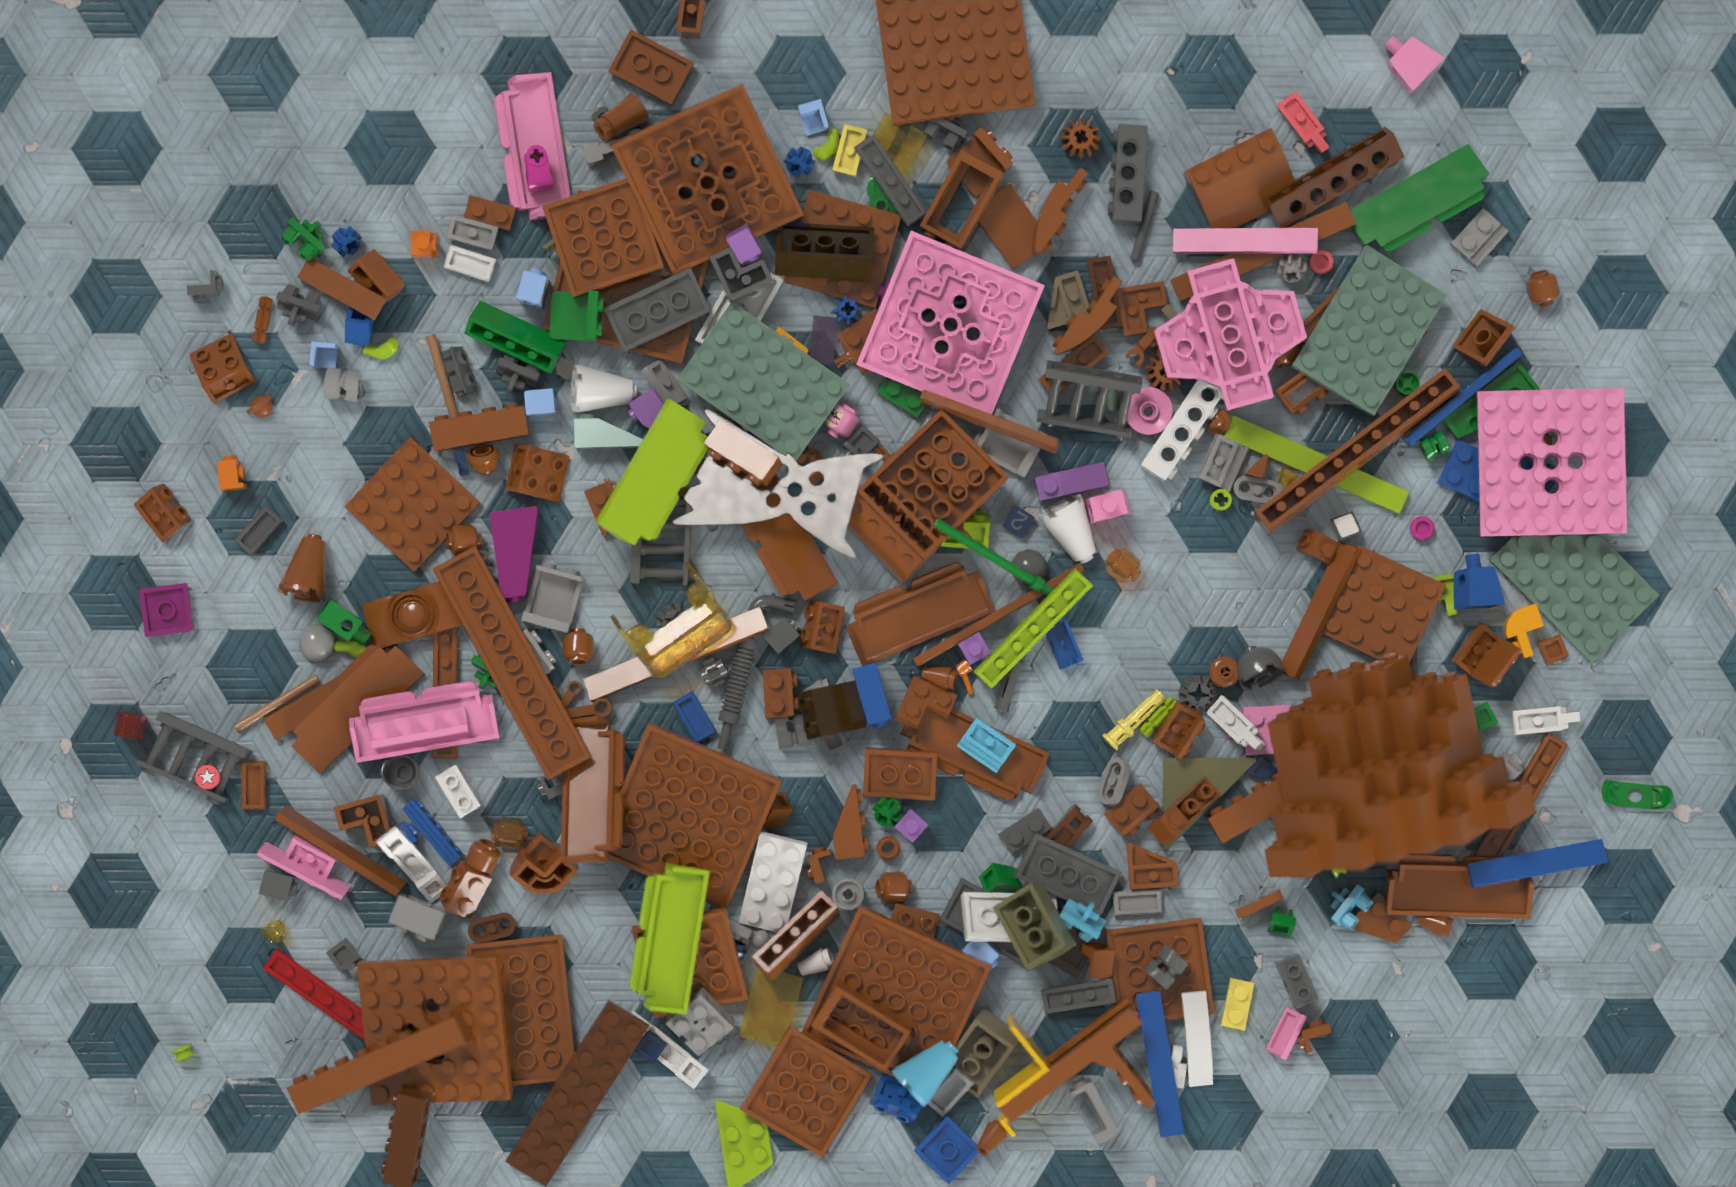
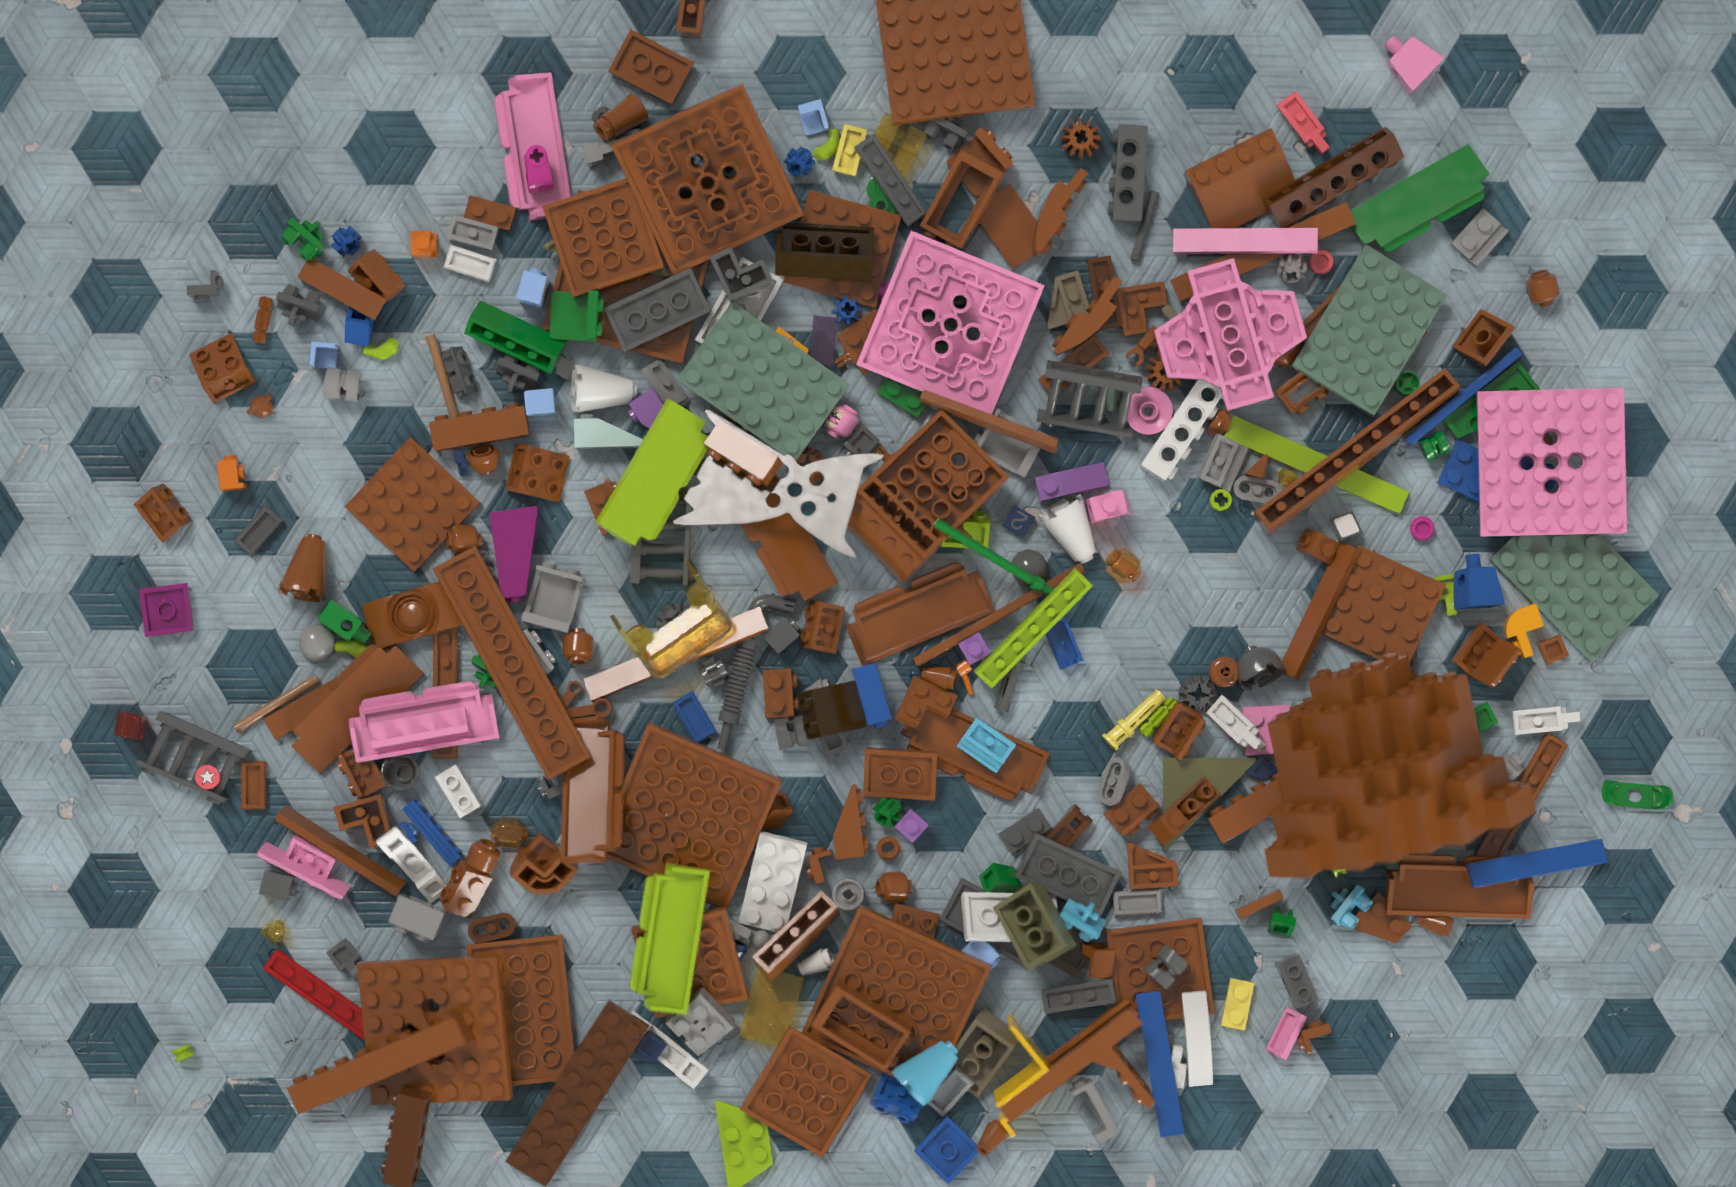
(363, 776): none -> dark orange bracket
(744, 244): medium lavender brick -> none

